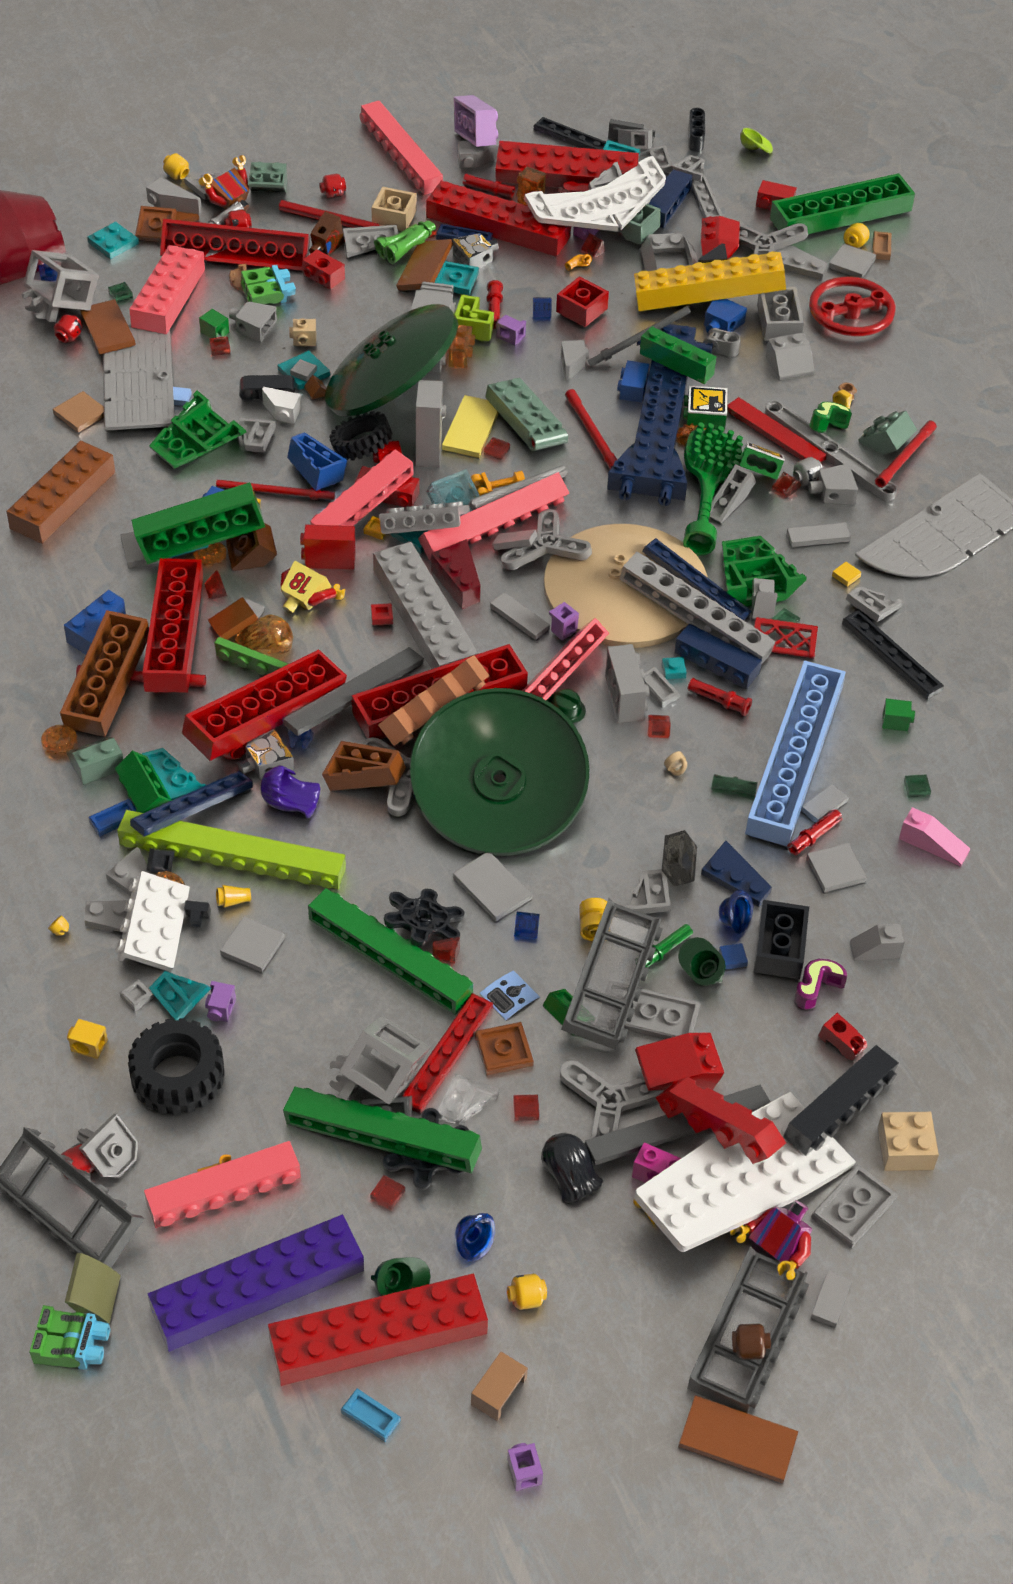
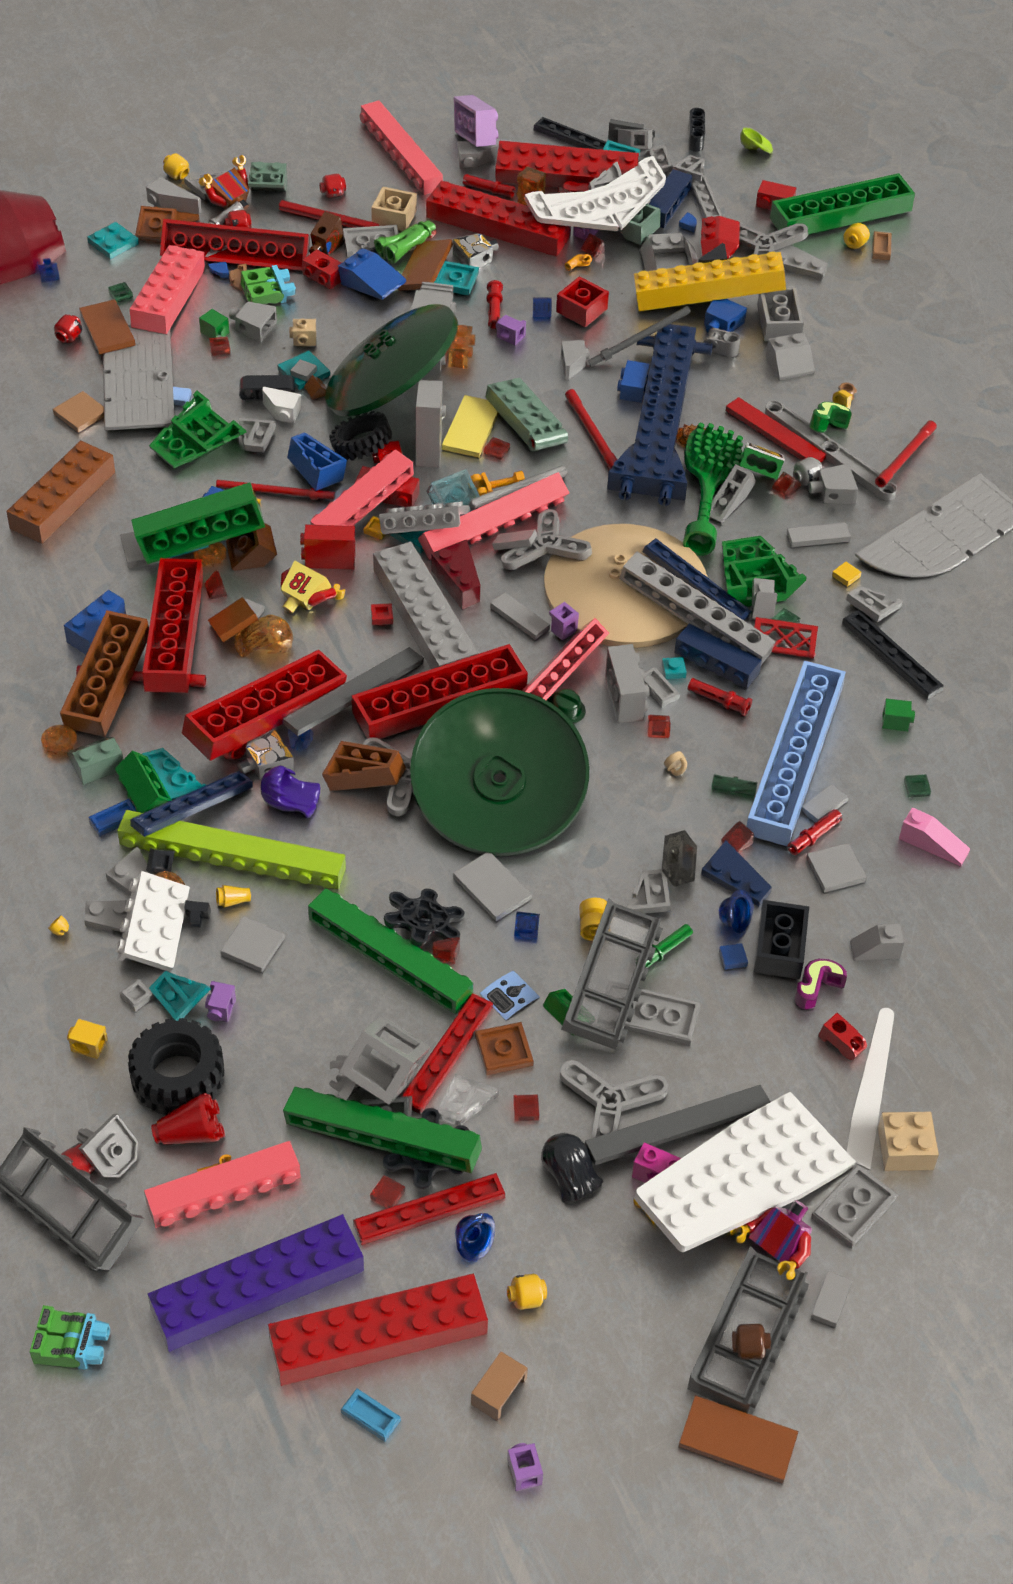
(72, 288): light grey piece -> none
(92, 1287): olive slope -> none
(190, 1123): none -> red cone
(219, 269): none -> blue tile
(246, 657): bright green plate -> none
(370, 274): none -> blue slope
(401, 1275): dark green piece -> none
(418, 711): nougat brick -> none
(428, 1209): none -> red tile
(451, 232): dark blue tile -> none
(470, 315): lime brick -> none
(677, 355): green brick -> none
(680, 1057): red slope -> none
(688, 222): none -> blue tile
(702, 961): dark green piece -> none
(706, 406): piece -> none
(728, 1121): red brick -> none
(739, 837): none -> clear red slope
(841, 1100): black brick -> none
(852, 261): light grey tile -> none
(852, 306): red piece -> none
(869, 1097): none -> white sticker
(888, 432): sand green slope -> none

